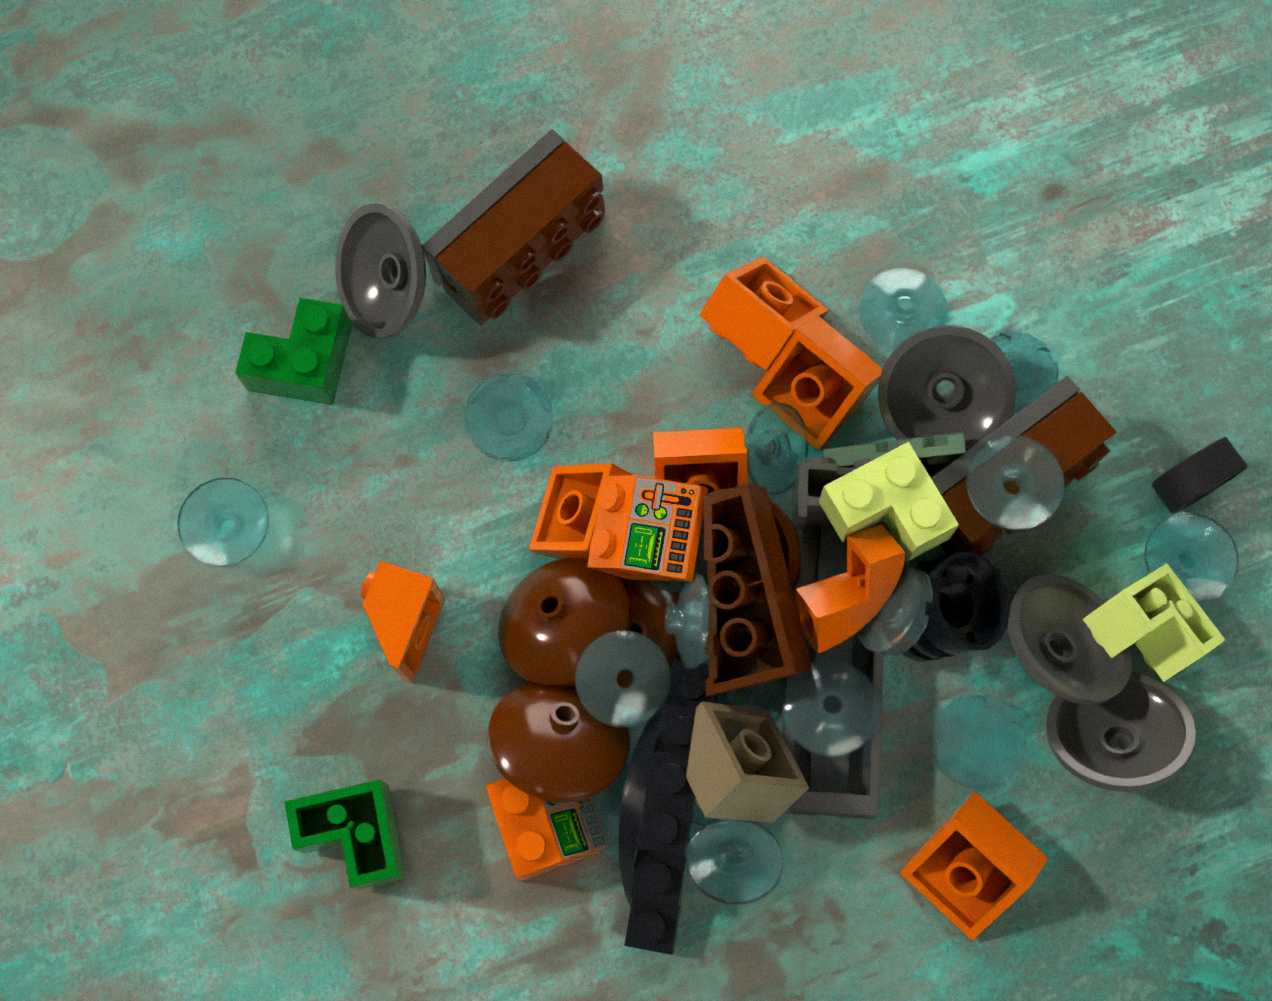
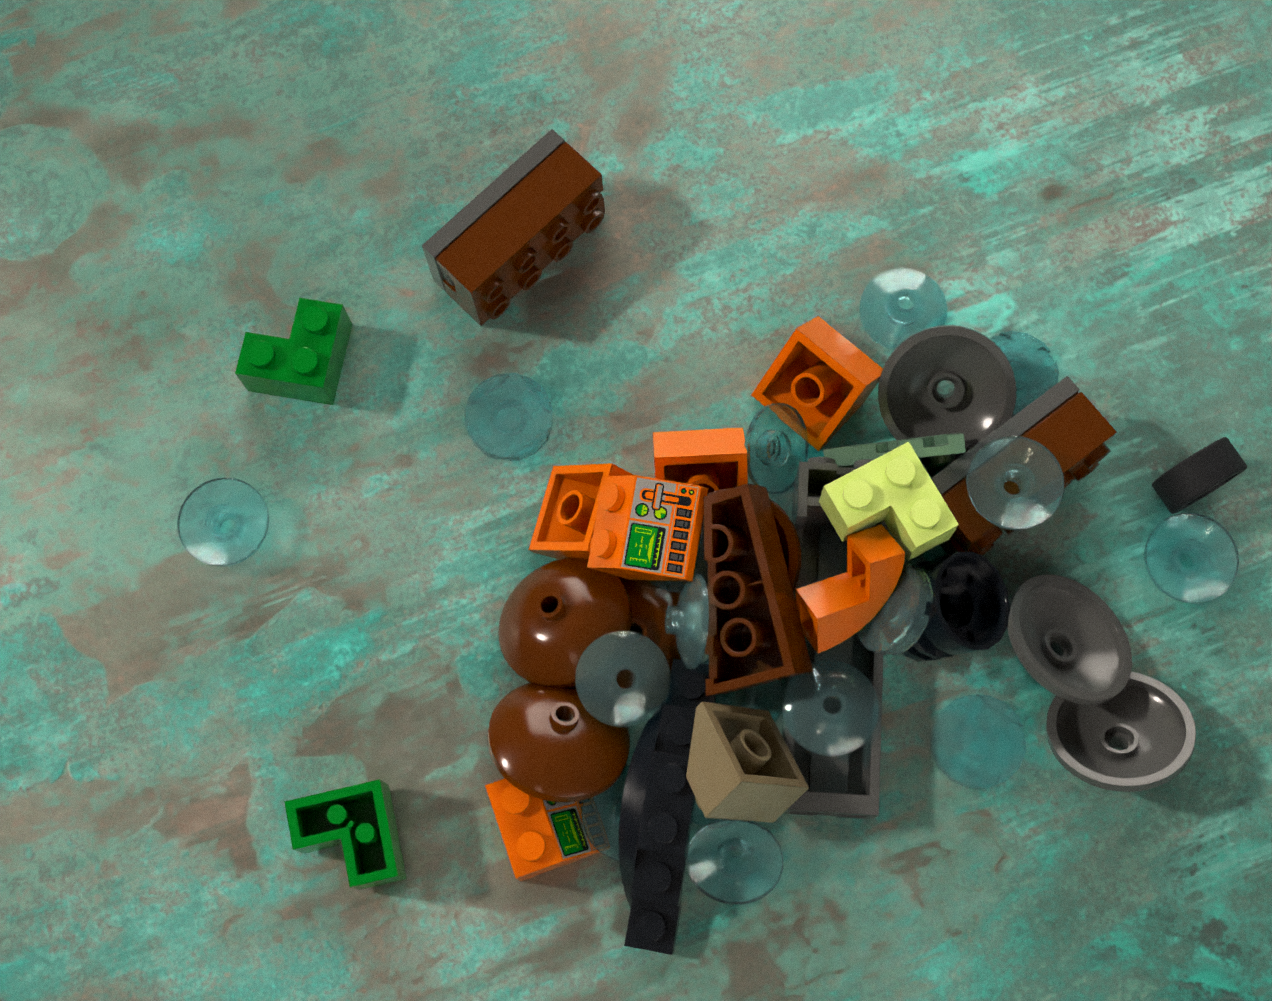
(380, 270): dark grey dish -> none
(402, 613): orange slope -> none
(759, 310): orange slope -> none
(974, 866): orange slope -> none
(1160, 621): yellowish green brick -> none

